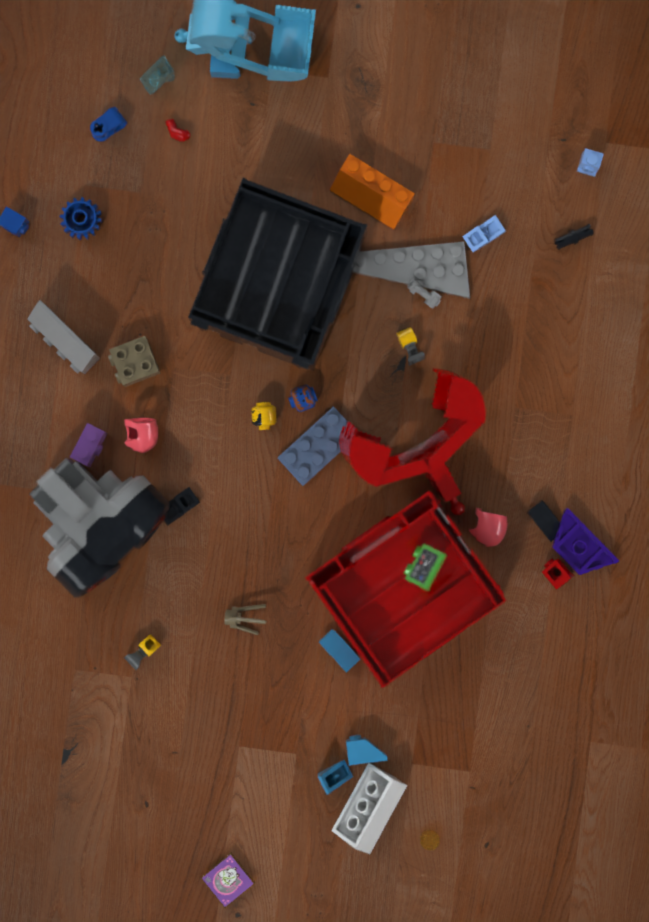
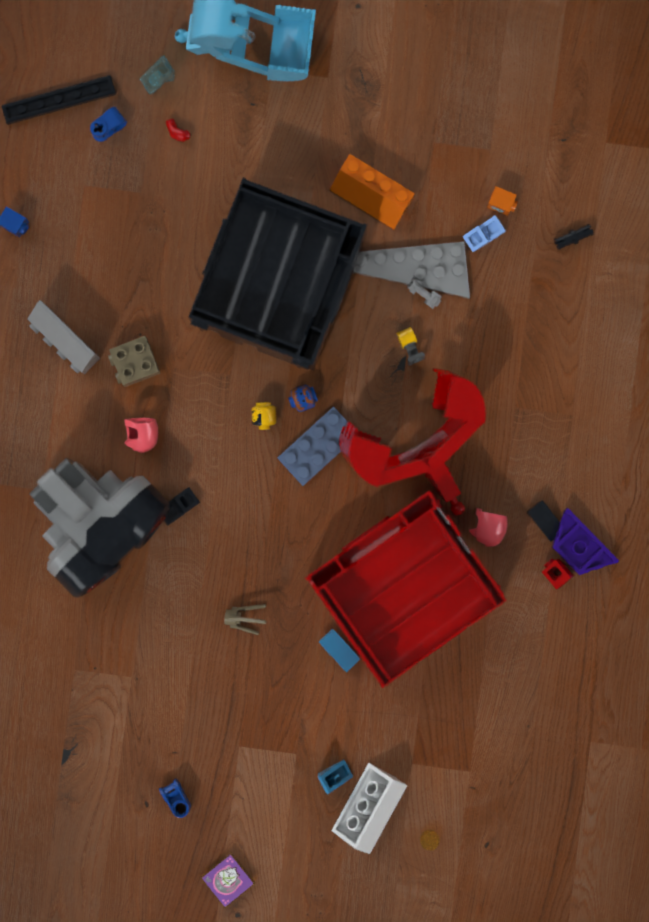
(58, 100): none -> black tile
(77, 209): blue gear -> none
(88, 445): medium lavender brick -> none
(146, 648): leg -> none
(175, 797): none -> blue piece
(223, 69): dark azure slope -> none
(363, 751): dark azure slope -> none
(425, 566): slope -> none
(502, 201): none -> orange brick
(590, 162): light blue brick -> none

